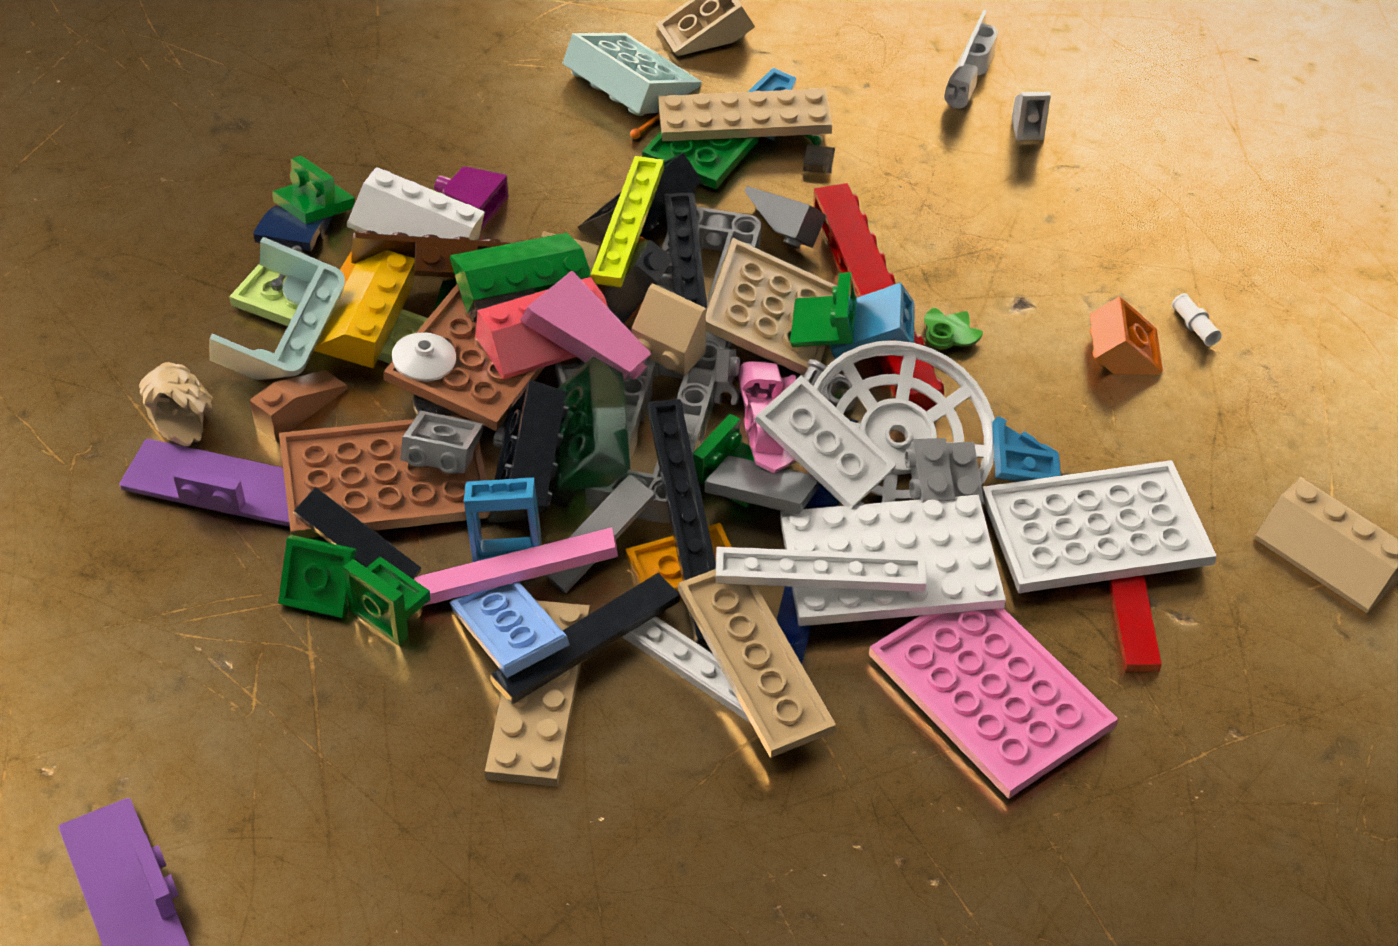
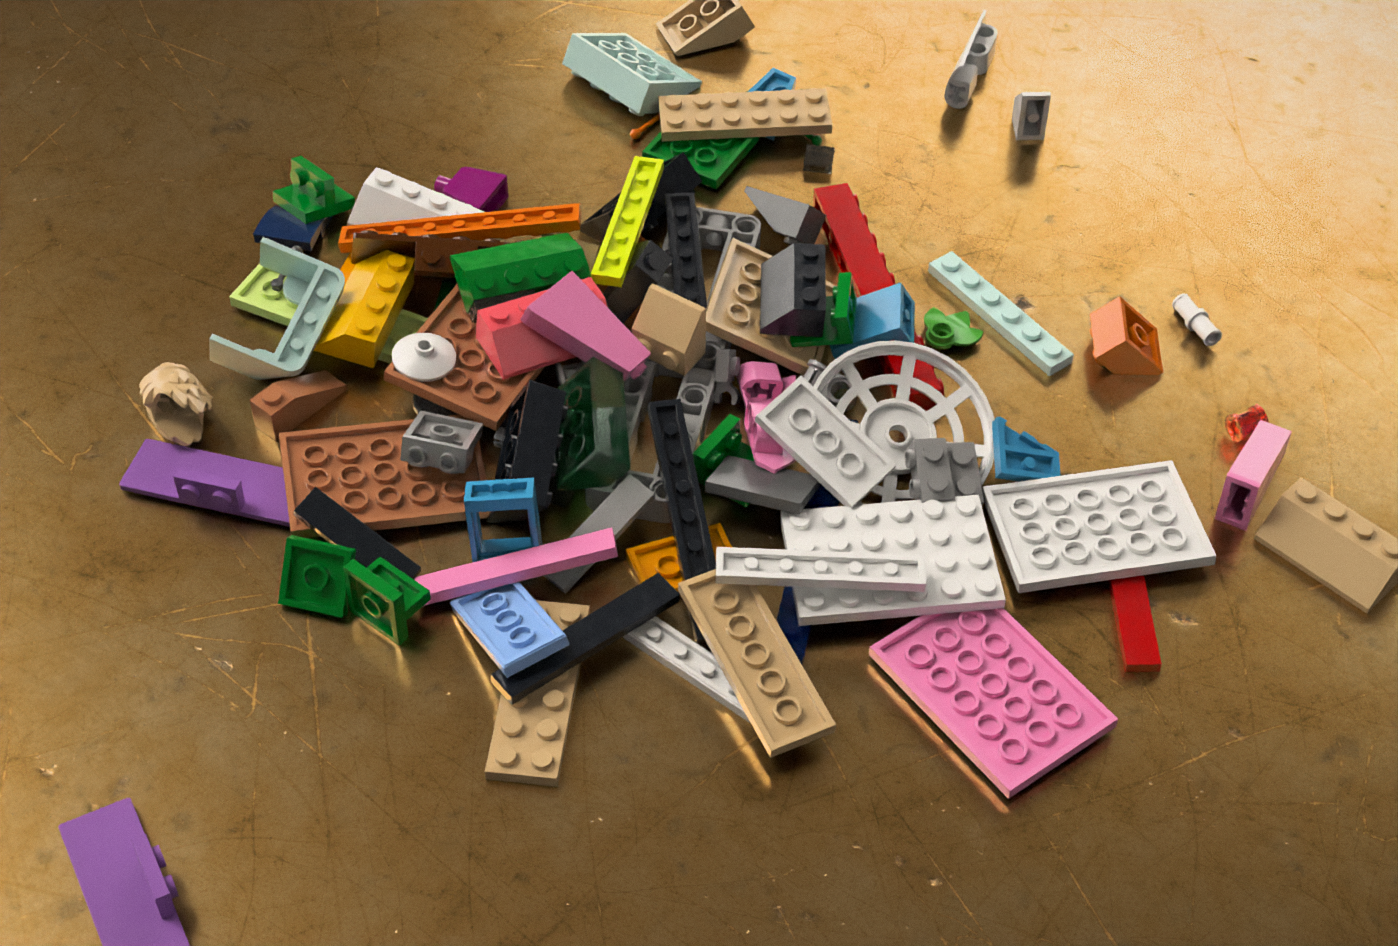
(478, 226): none -> orange plate
(794, 292): none -> black slope
(1001, 313): none -> light aqua plate
(1244, 423): none -> clear red bush
(1252, 474): none -> bright pink slope

